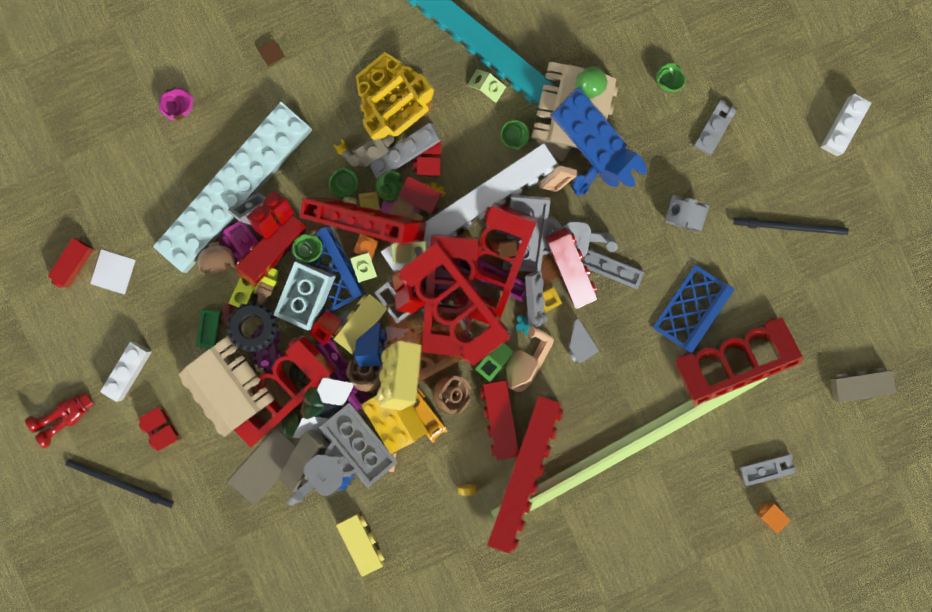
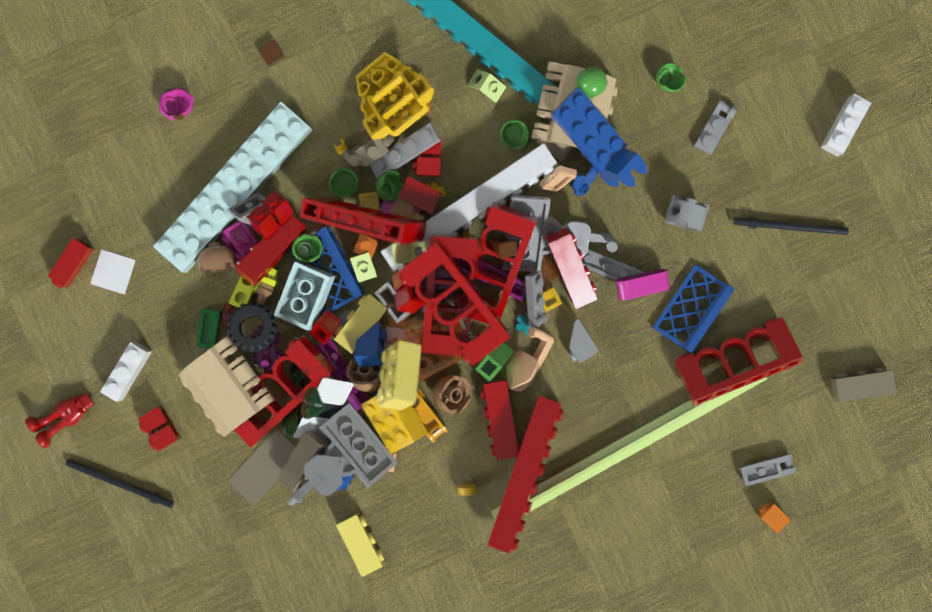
(642, 284): none -> dark pink beam

